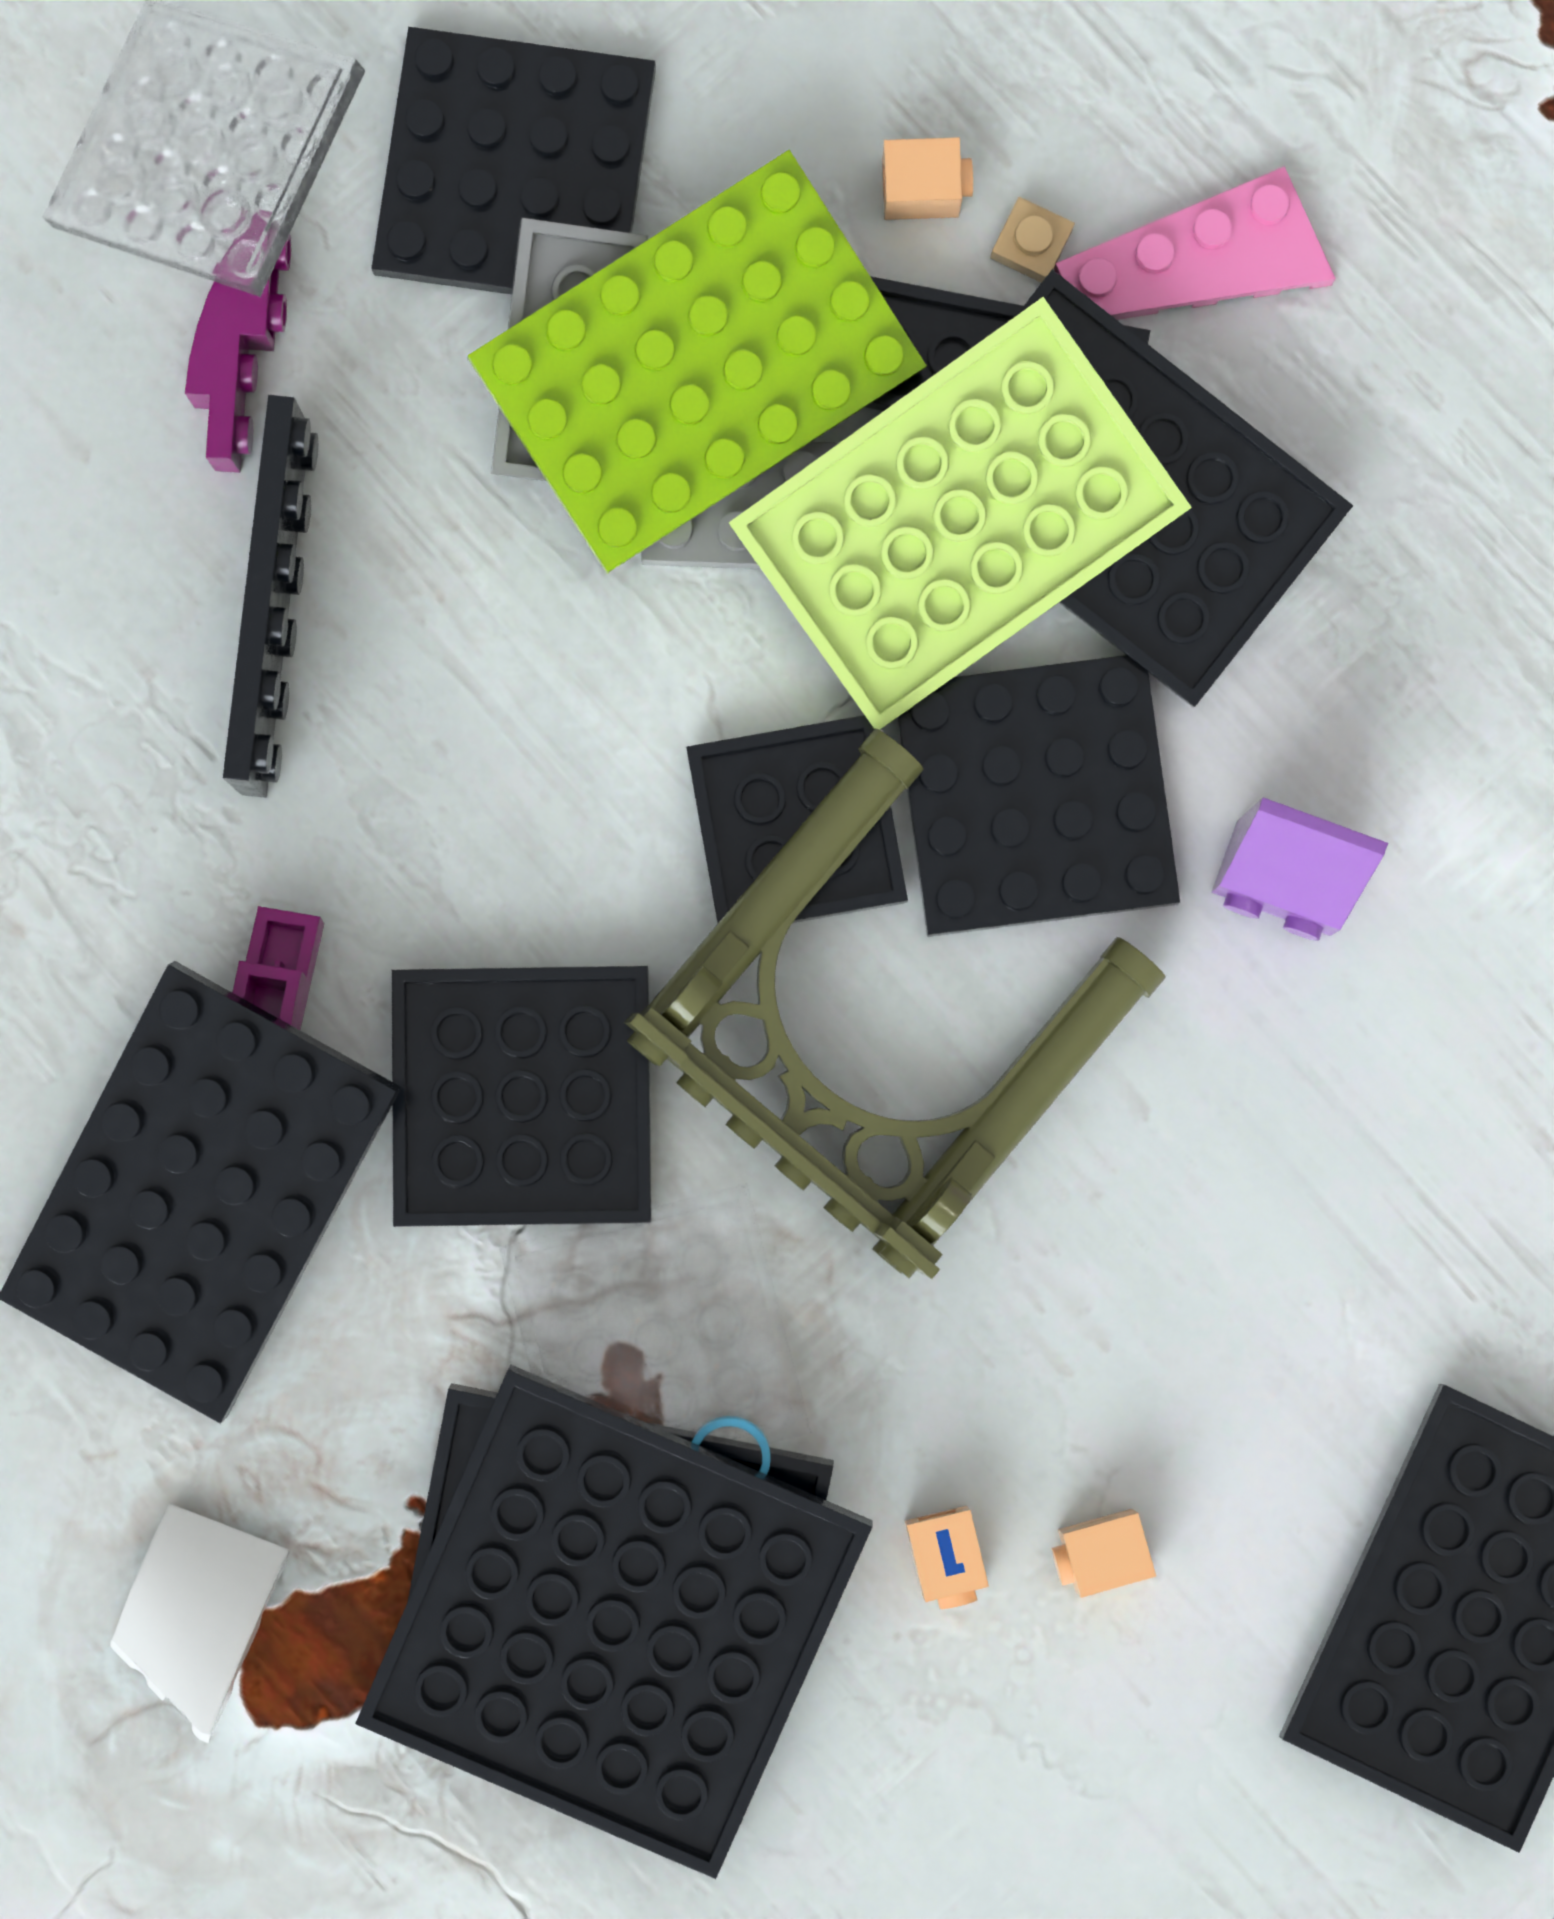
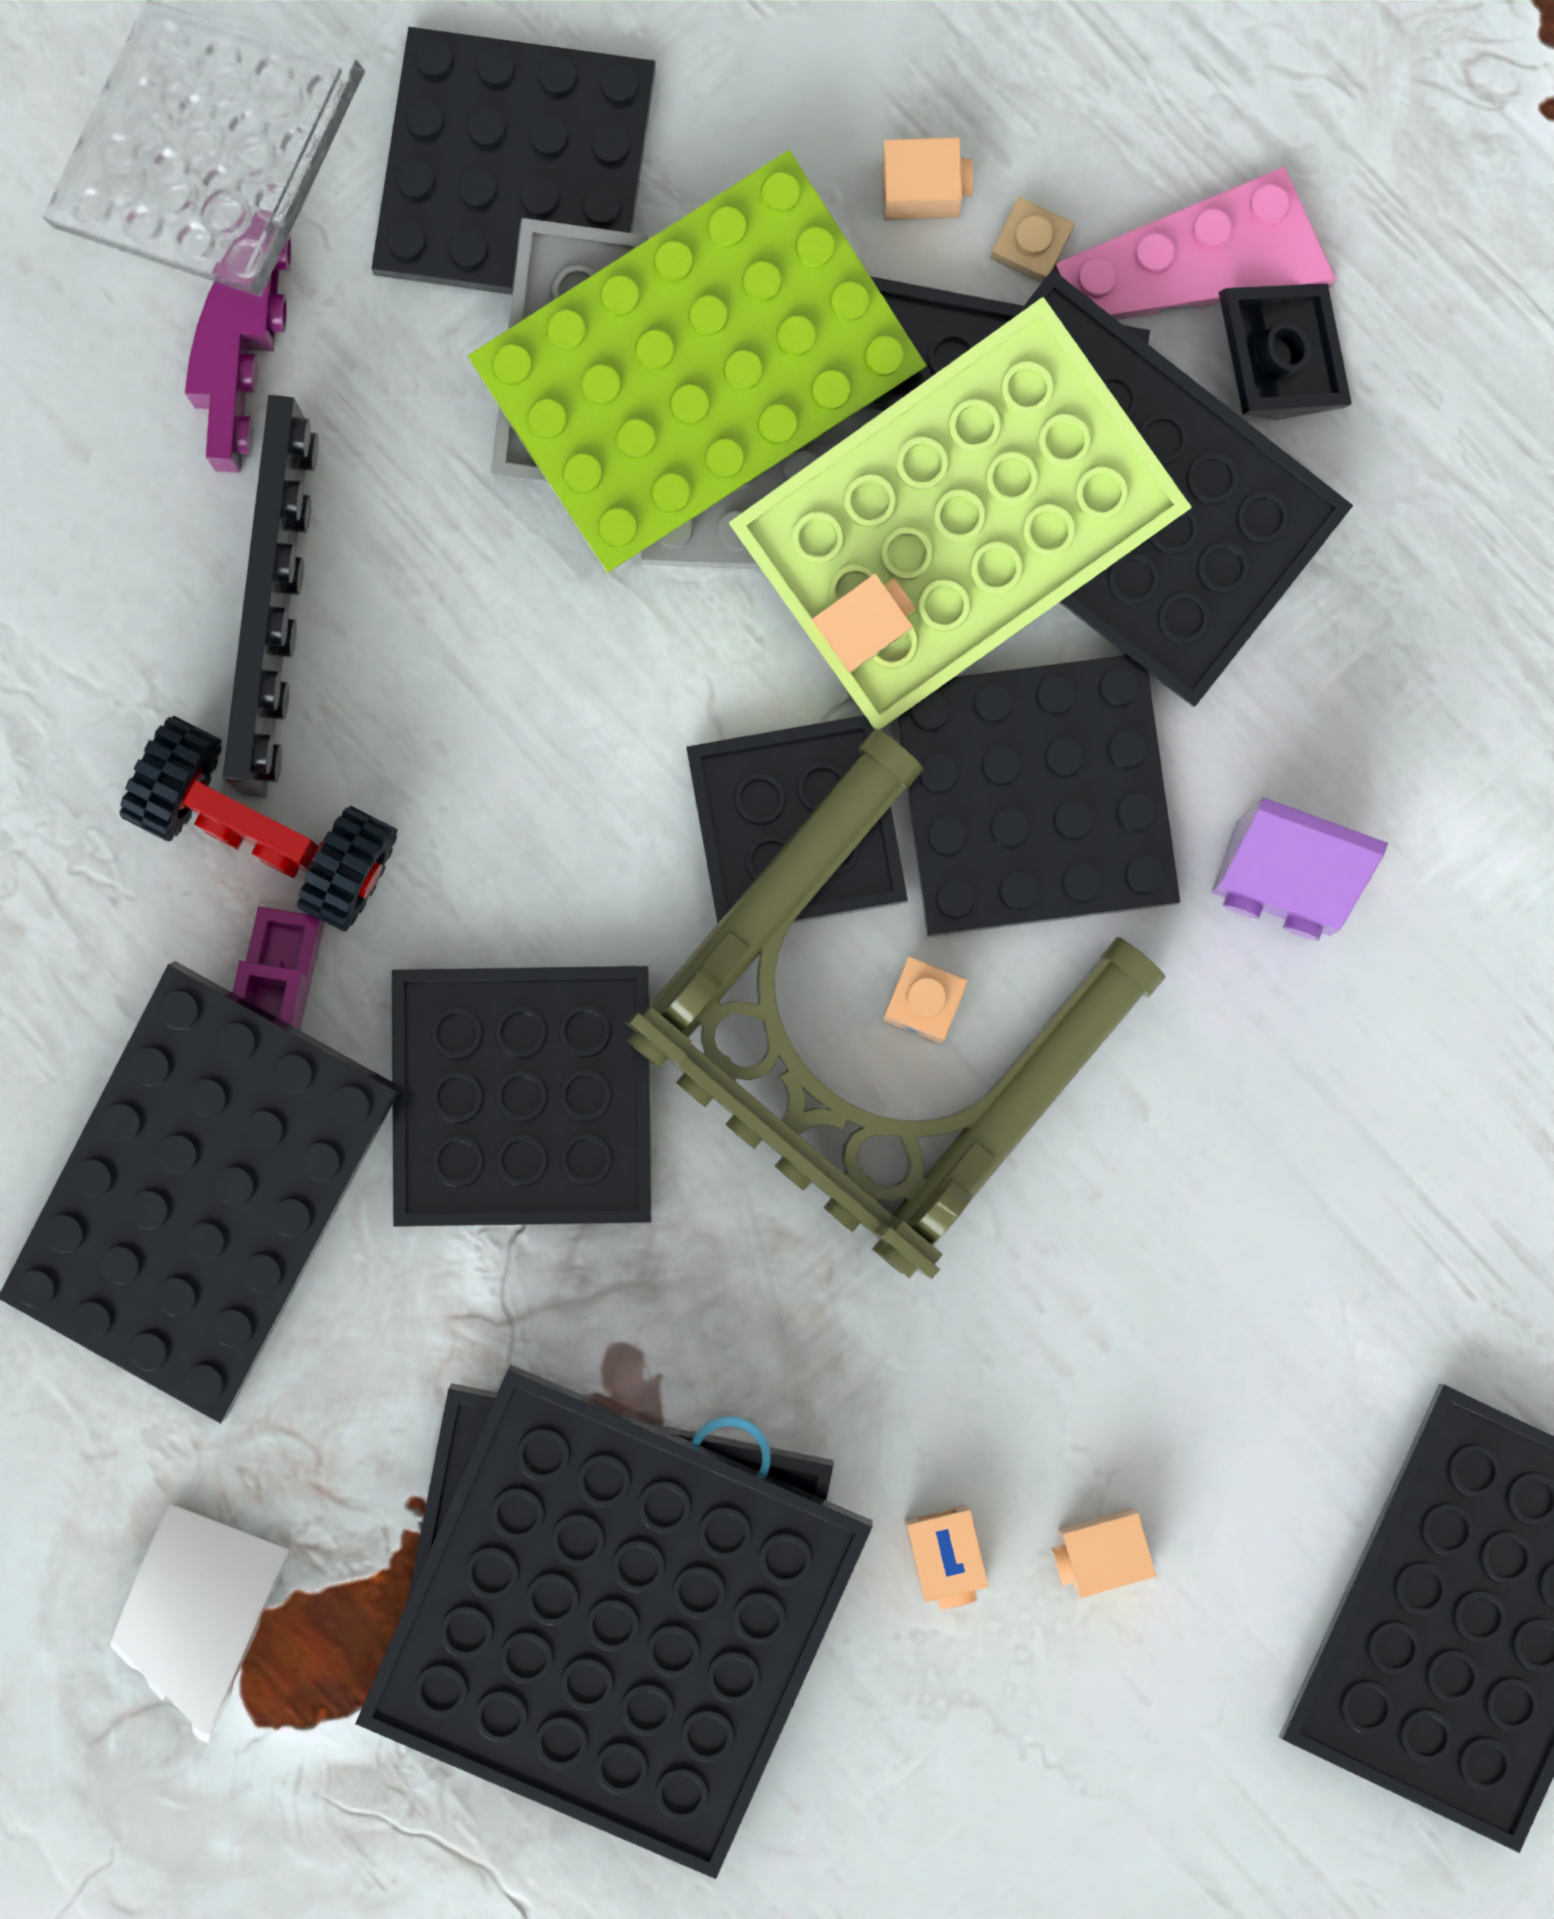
(175, 781): none -> black plate
(865, 621): none -> light nougat brick
(925, 1000): none -> light nougat brick
(1285, 350): none -> black slope

